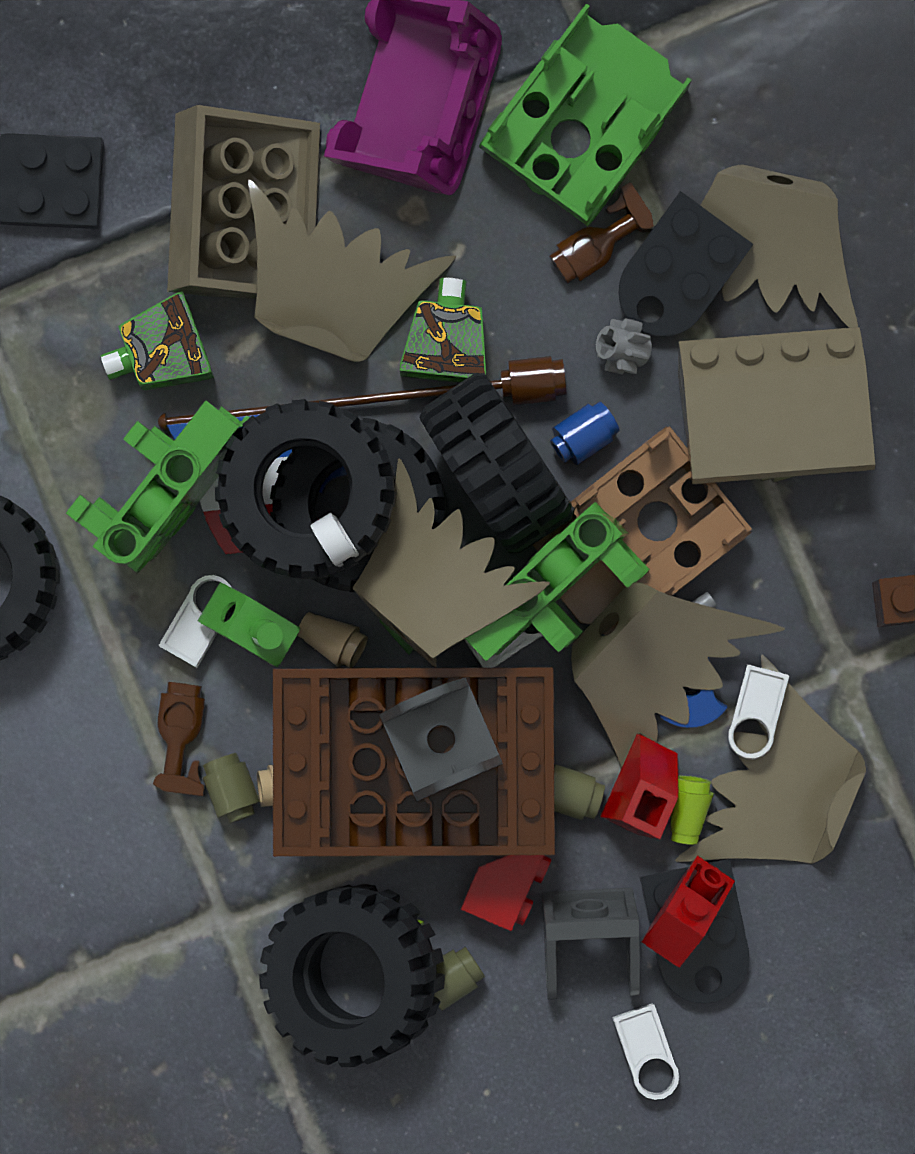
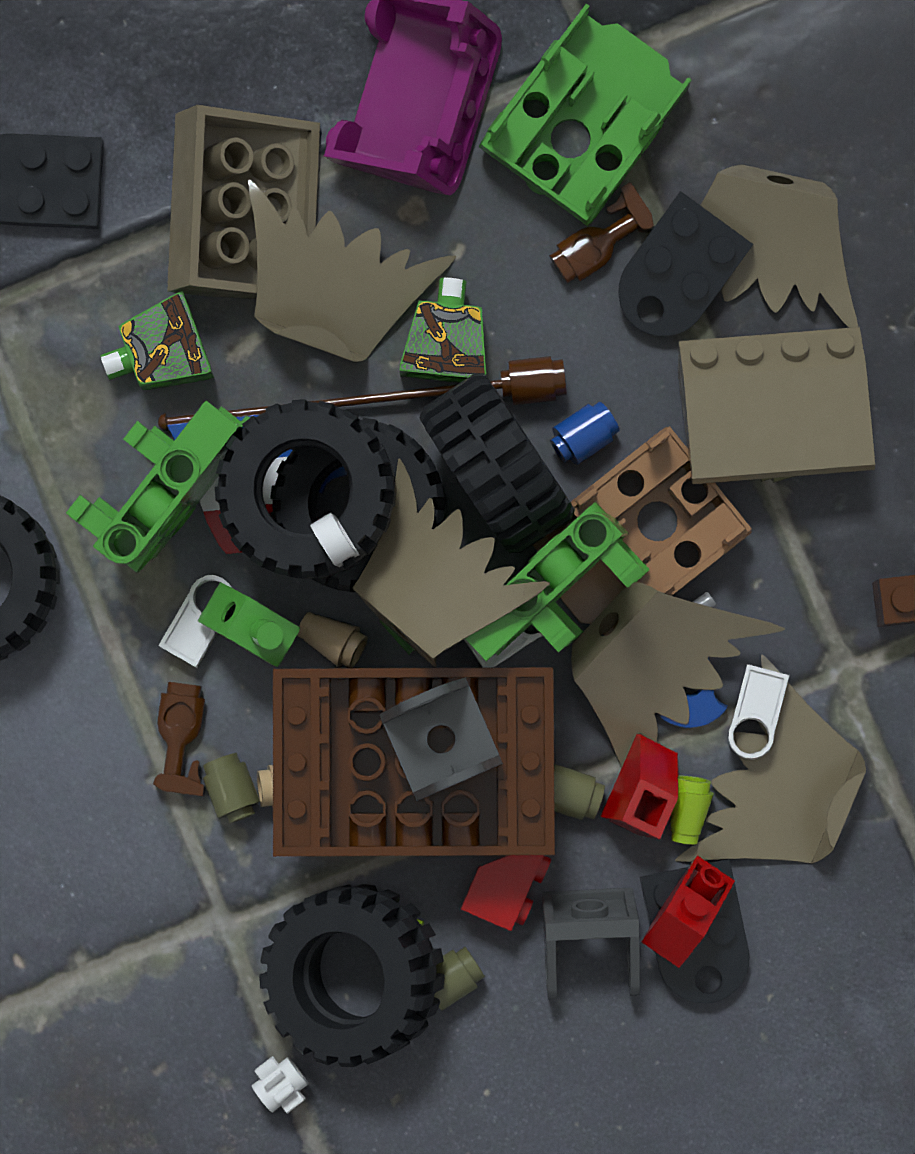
(280, 1084): none -> white gear
(623, 346): light grey gear -> none
(645, 1040): white piece -> none

